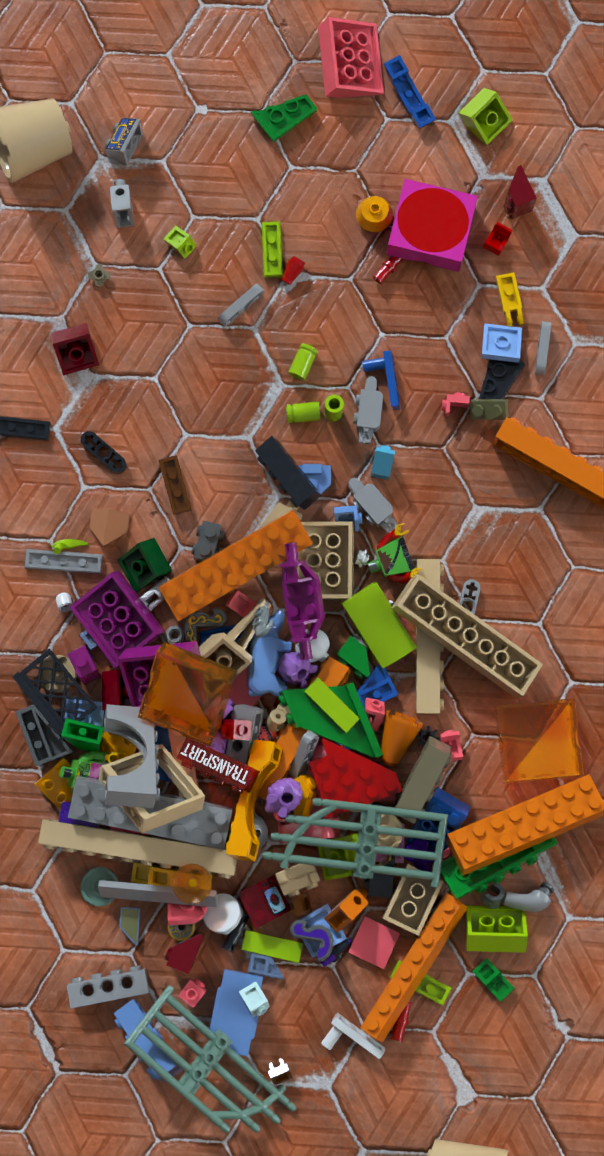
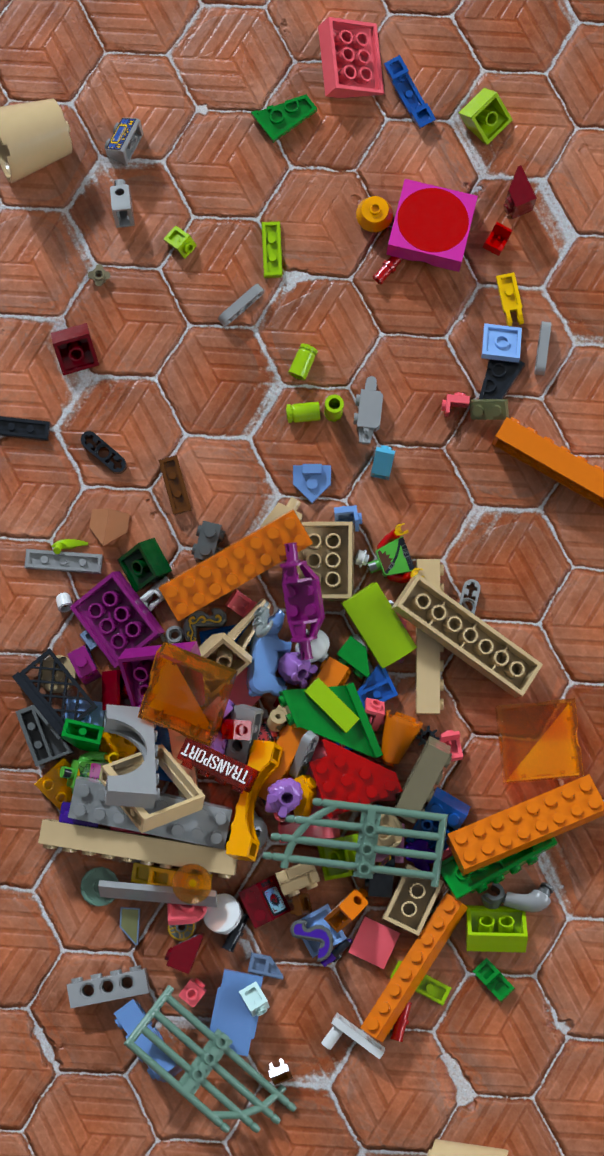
(272, 946): lime tile -> none
(288, 473): black brick -> none
(293, 269): red cone -> none
(372, 504): light grey hinge -> none
(387, 363): blue piece -> none

